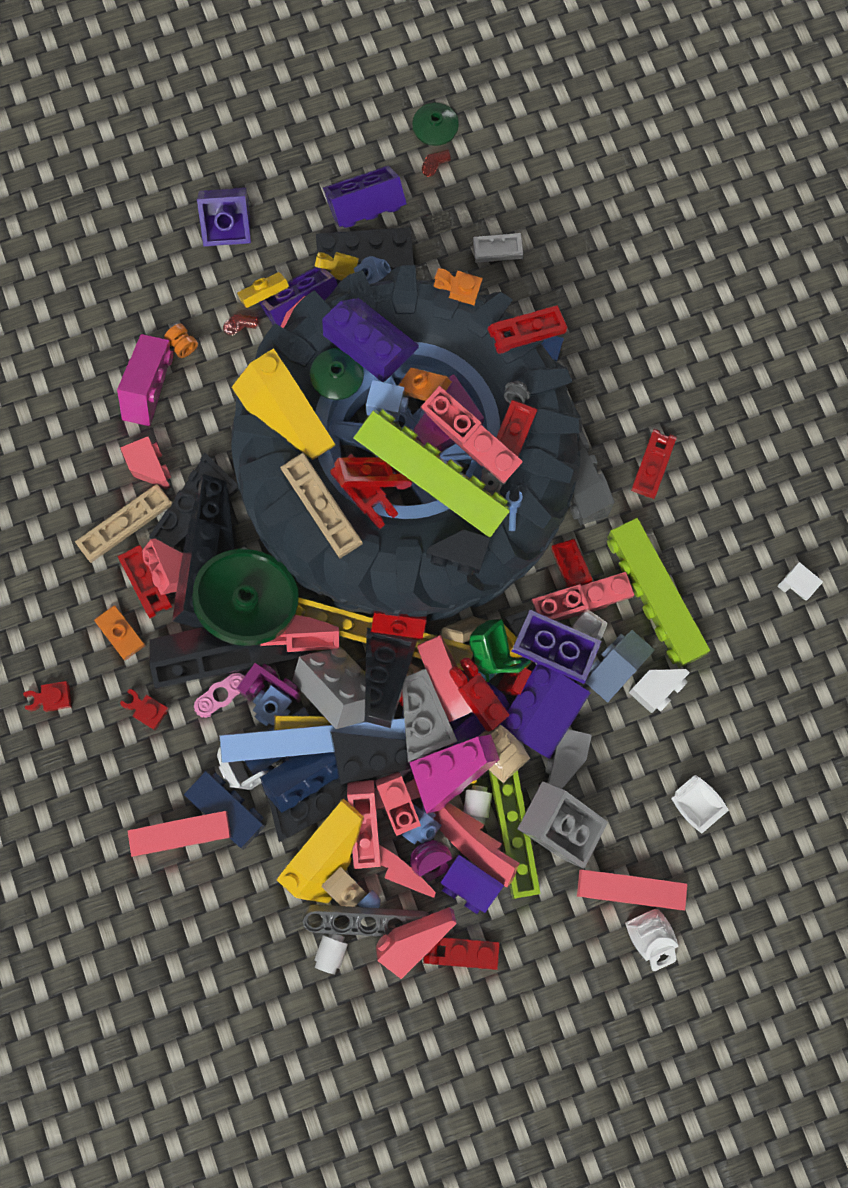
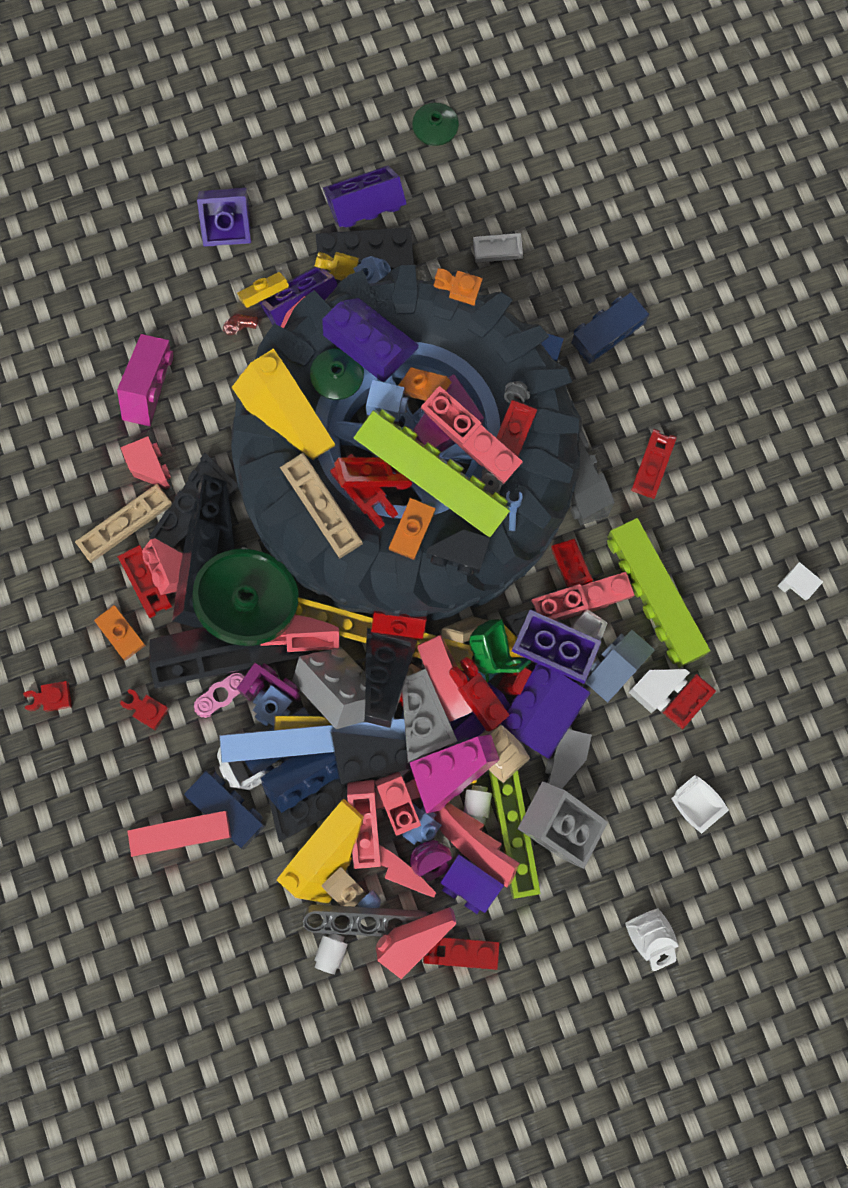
(180, 340): orange wheel -> none
(412, 528): none -> orange plate
(433, 160): clear red arm -> none
(527, 328): red plate -> none
(609, 327): none -> dark blue brick
(632, 890): coral slope -> none
(689, 701): none -> red plate

